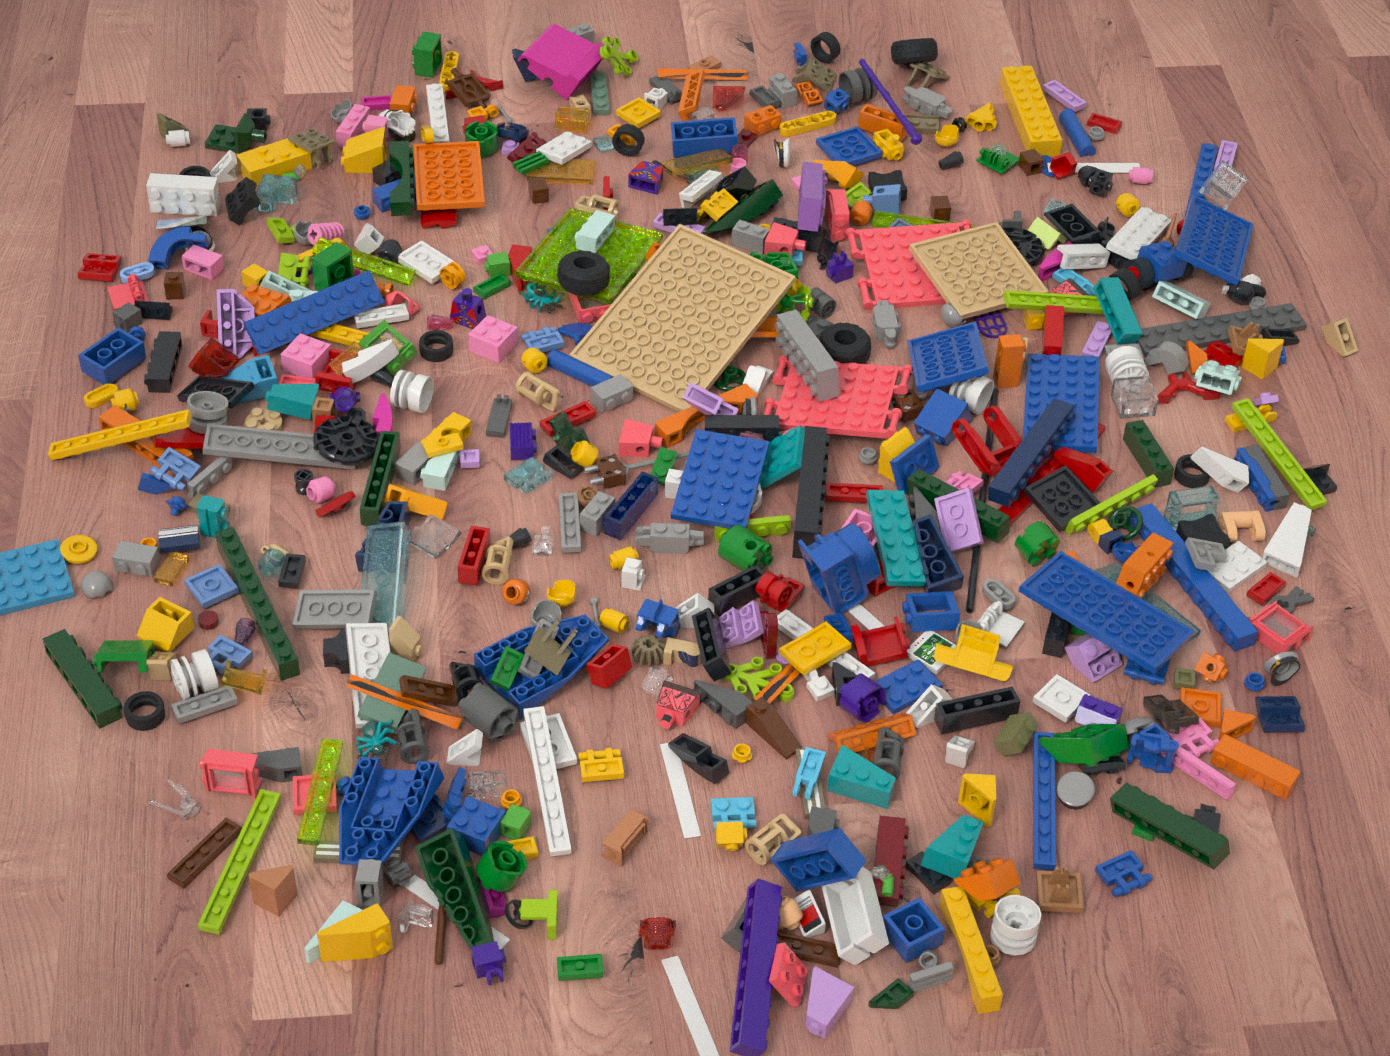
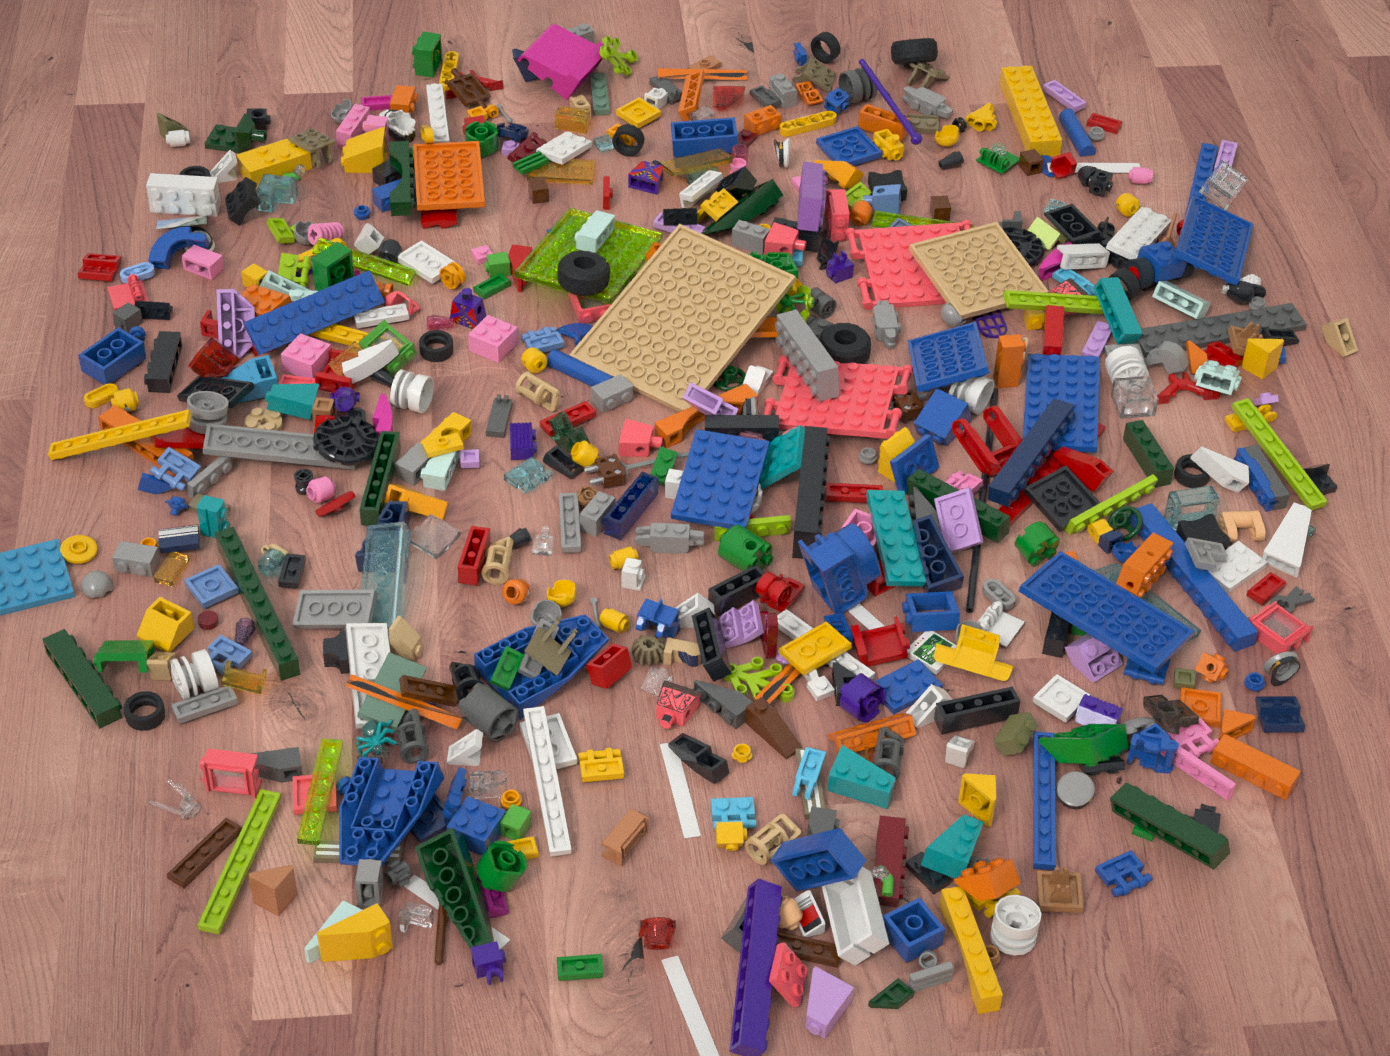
(174, 285): reddish brown brick -> none
(536, 910): lime piece -> none
(539, 294): animal -> none
(595, 201): tan piece -> none

